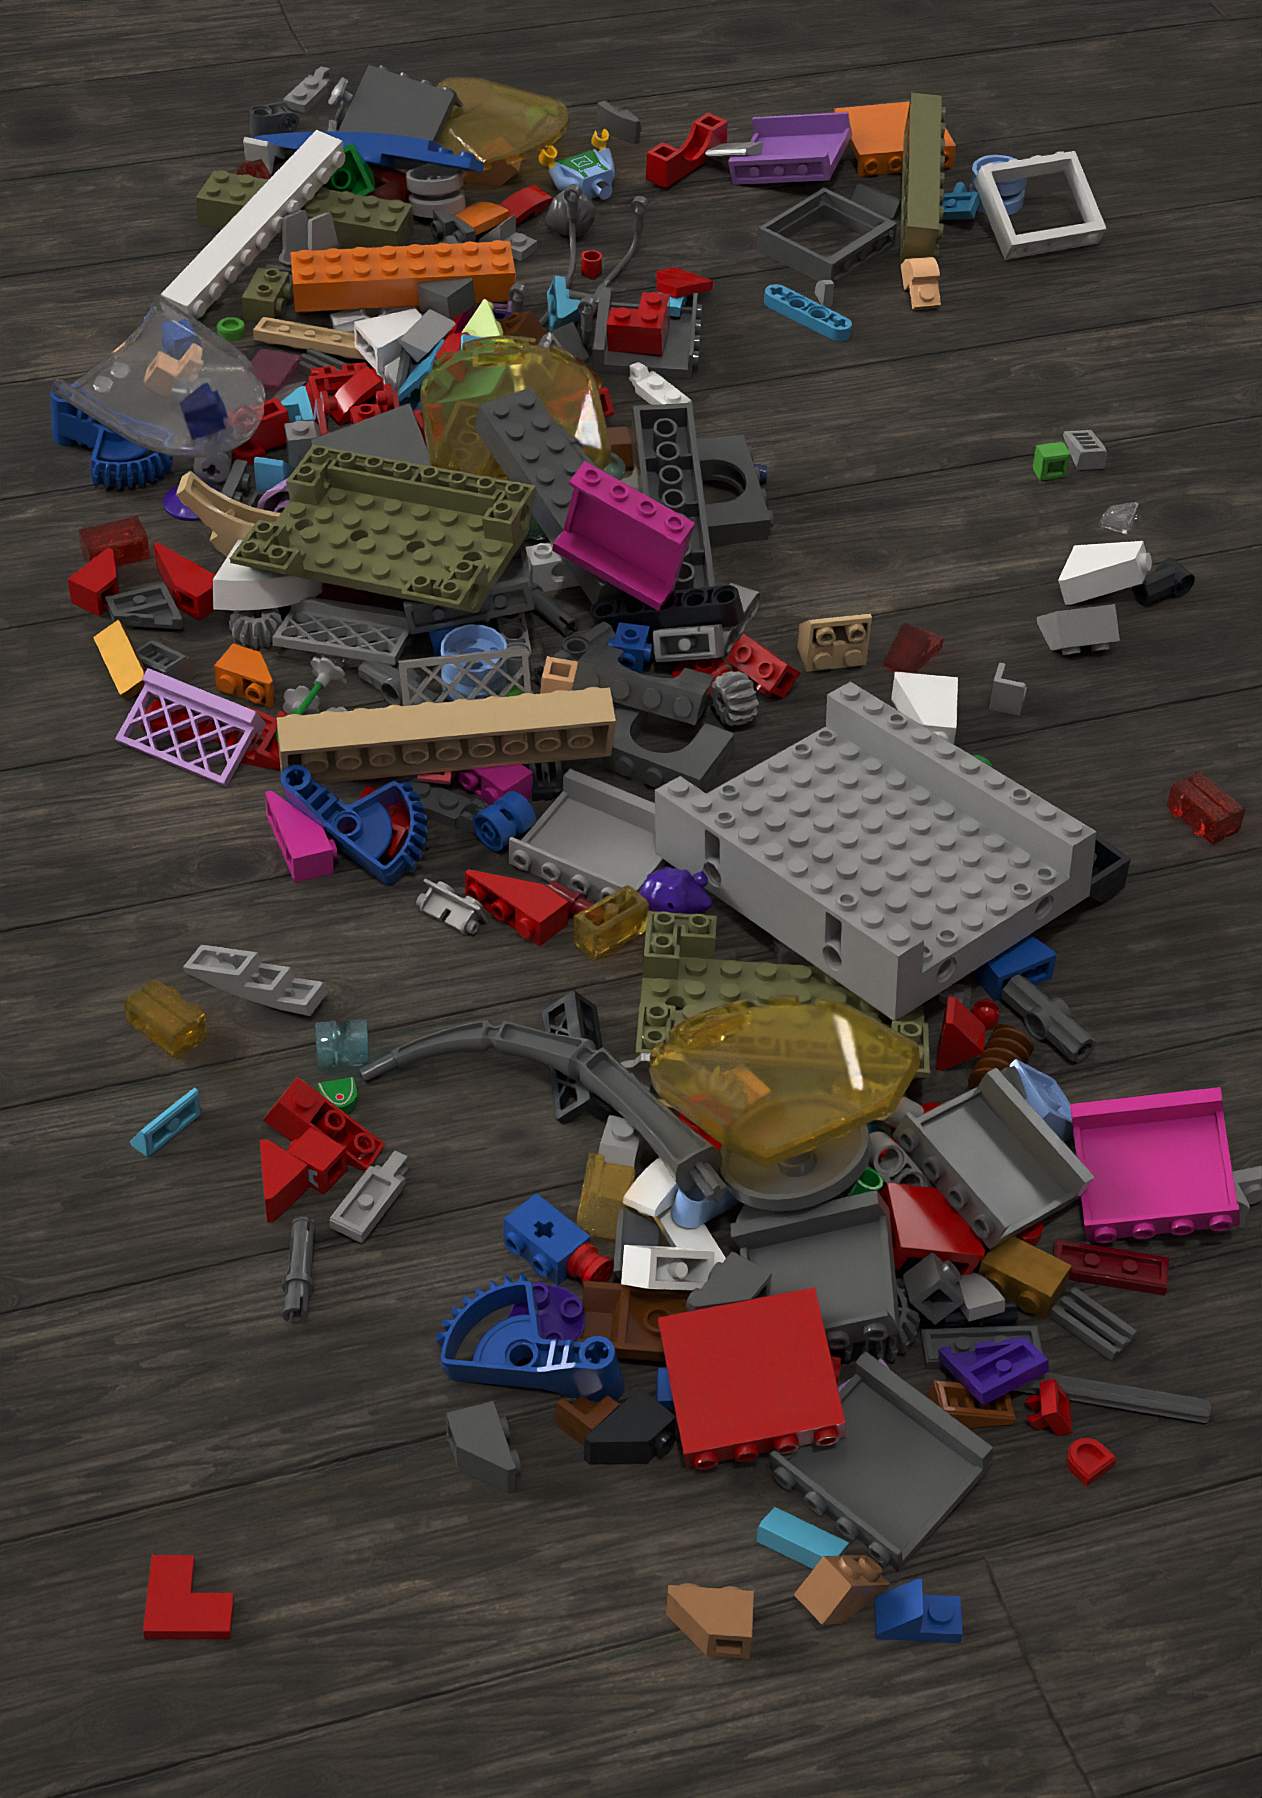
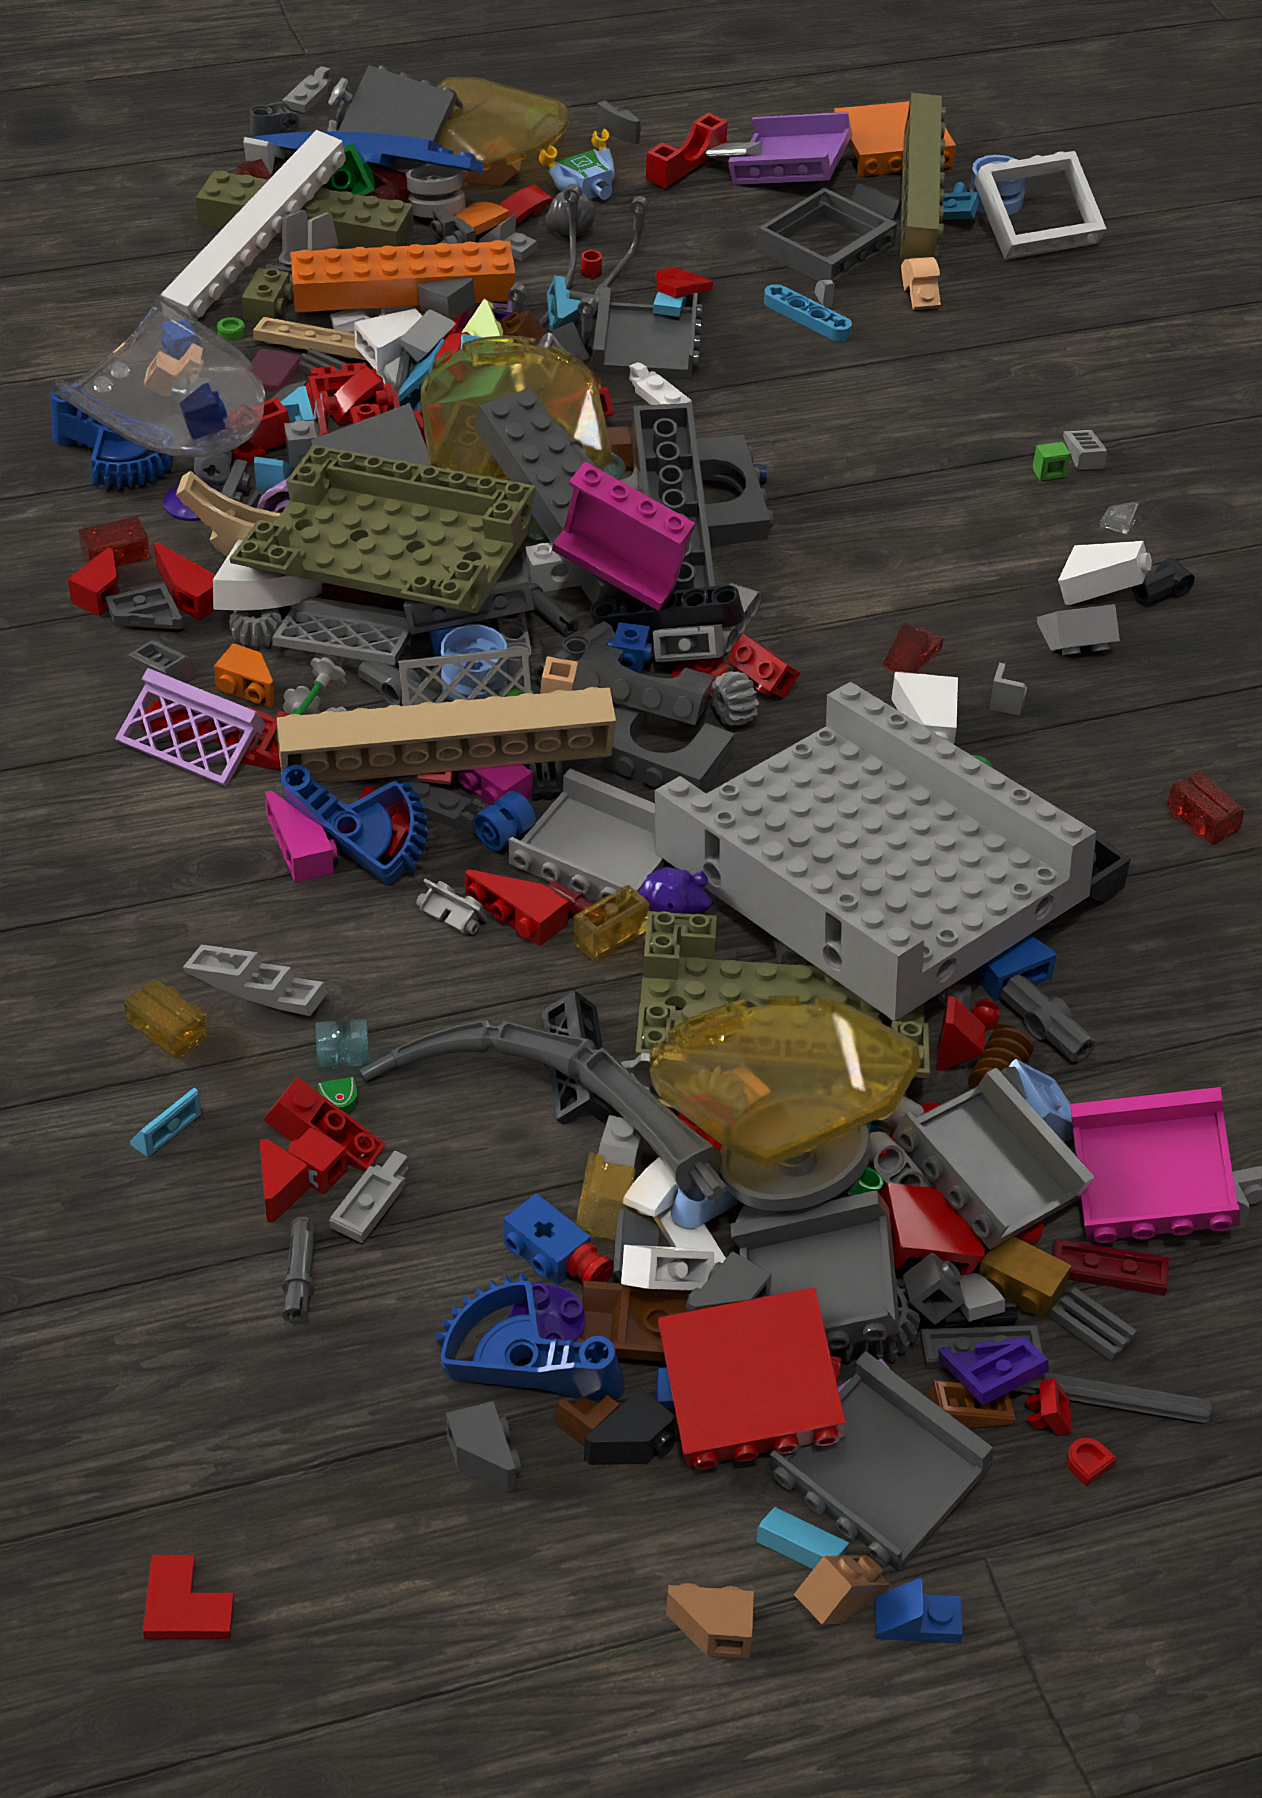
(121, 659): tile -> none
(640, 329): red brick -> none
(834, 642): tan slope -> none

